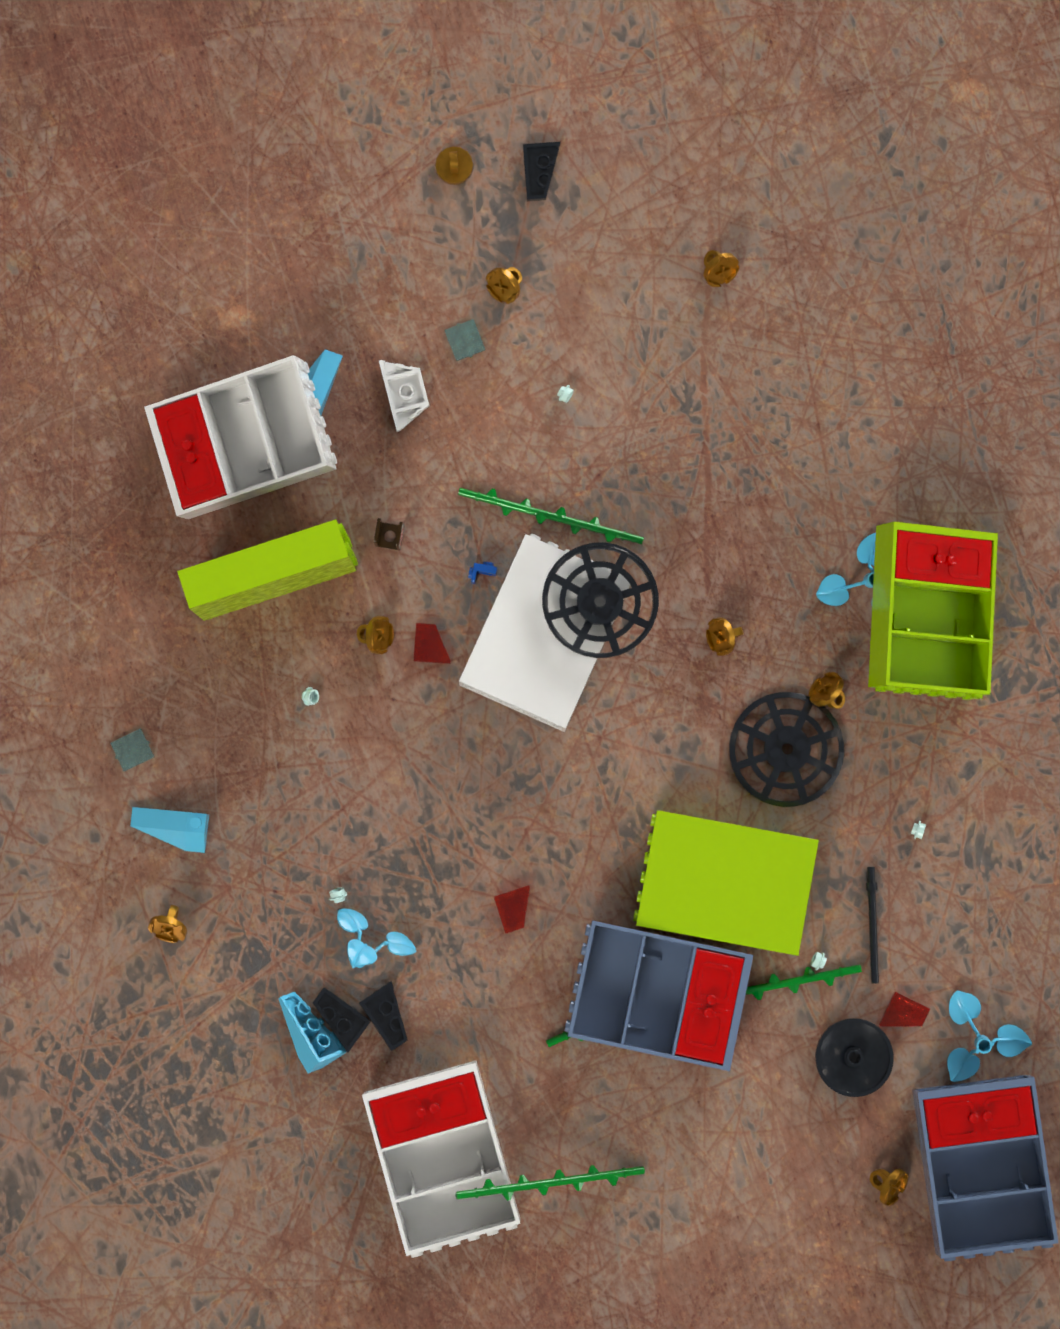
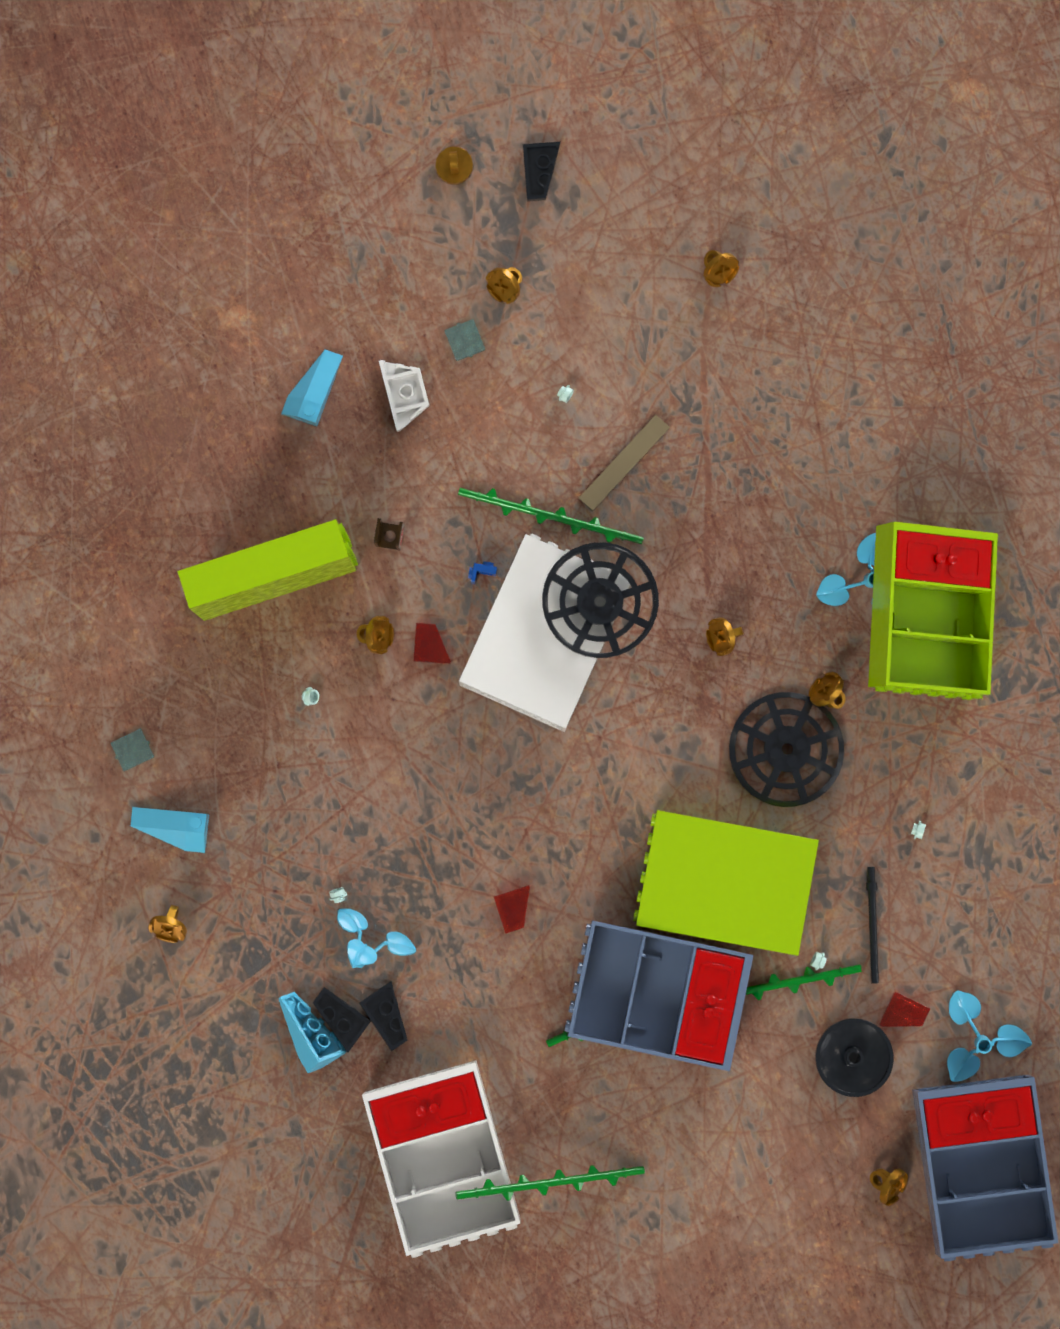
(241, 437): white container -> none
(624, 463): none -> dark tan tile

